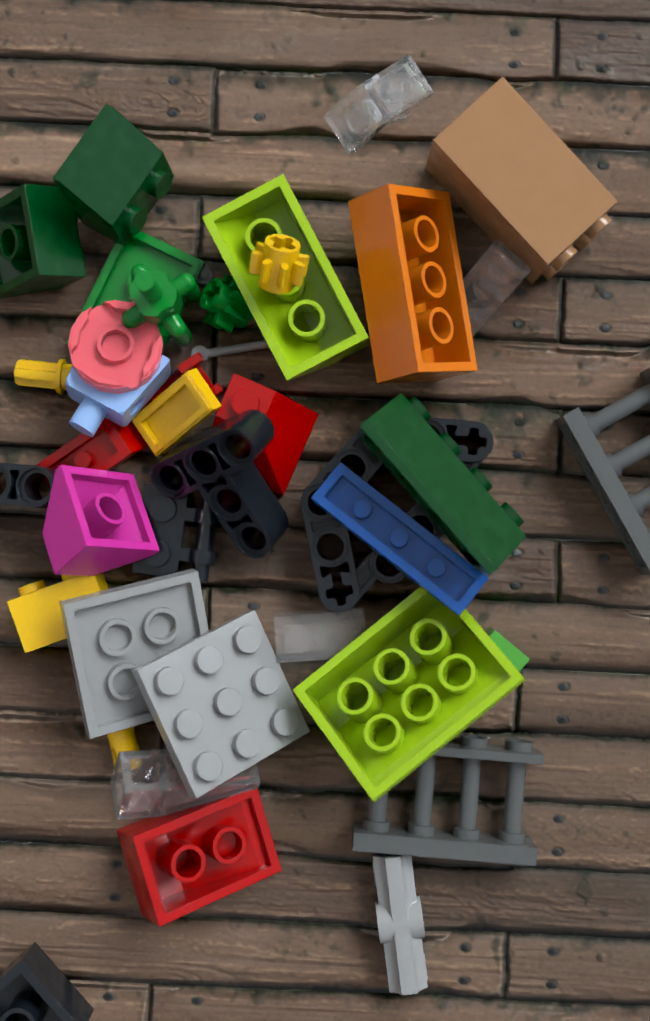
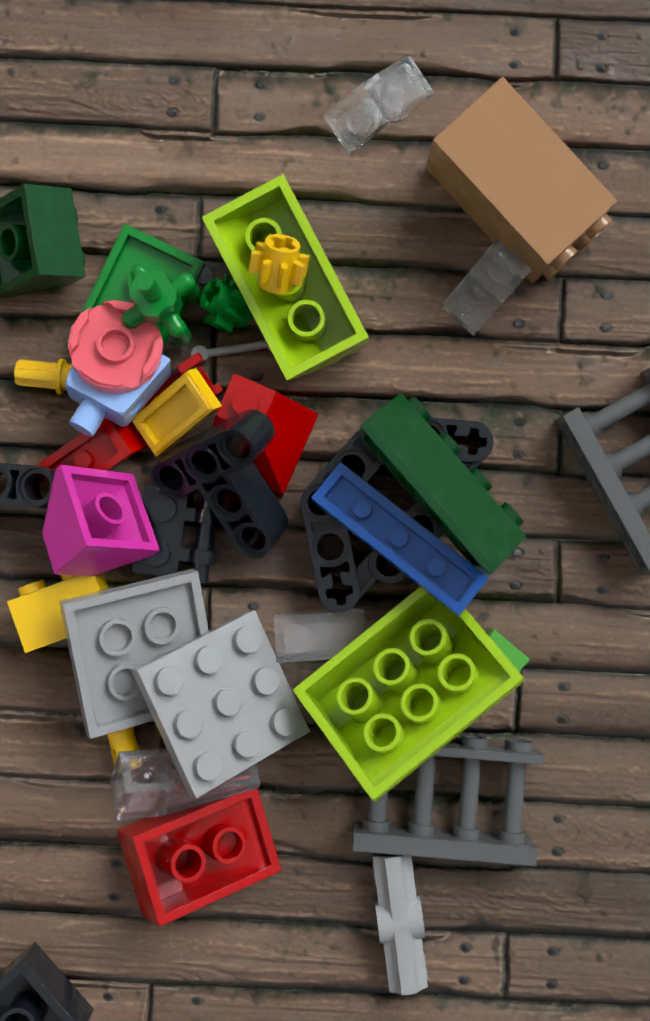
(114, 177): dark green slope -> none
(412, 284): orange brick -> none

